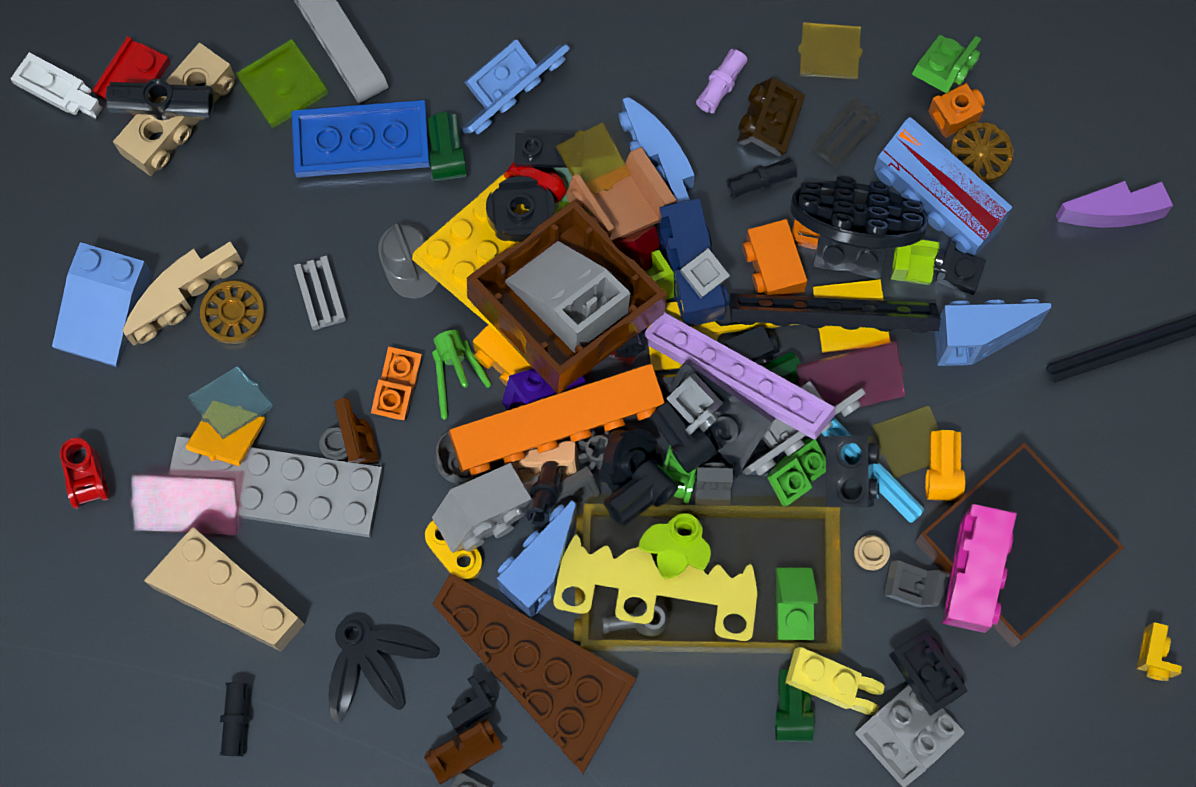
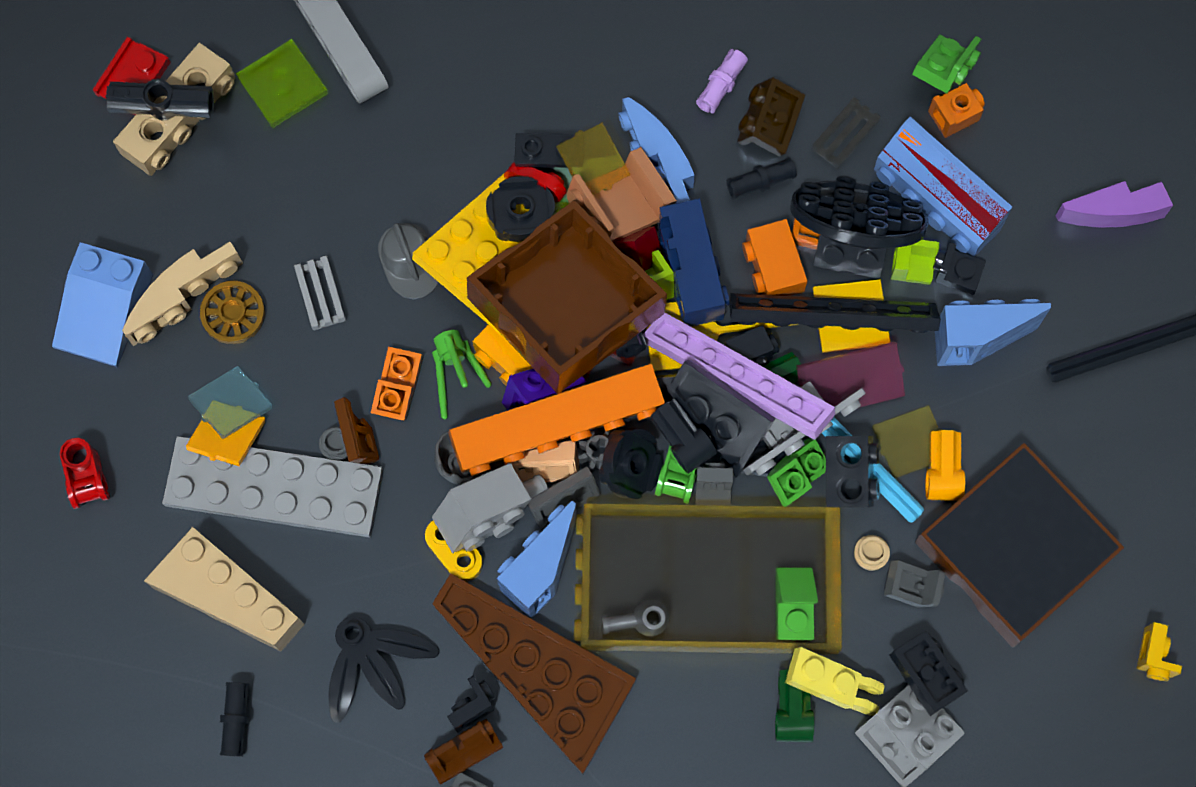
(55, 86): white hinge -> none
(184, 502): clear pink piece -> none
(360, 138): blue plate -> none
(446, 155): dark green piece -> none
(504, 78): medium blue bracket -> none
(544, 493): black pin -> none
(571, 294): light grey slope -> none
(638, 576): light yellow piece -> none
(647, 487): black piece -> none
(674, 550): lime plate -> none
(695, 403): bracket -> none
(704, 273): light grey plate -> none
(830, 50): clear yellow piece -> none
(979, 568): wedge -> none
(983, 153): pearl gold wheel -> none

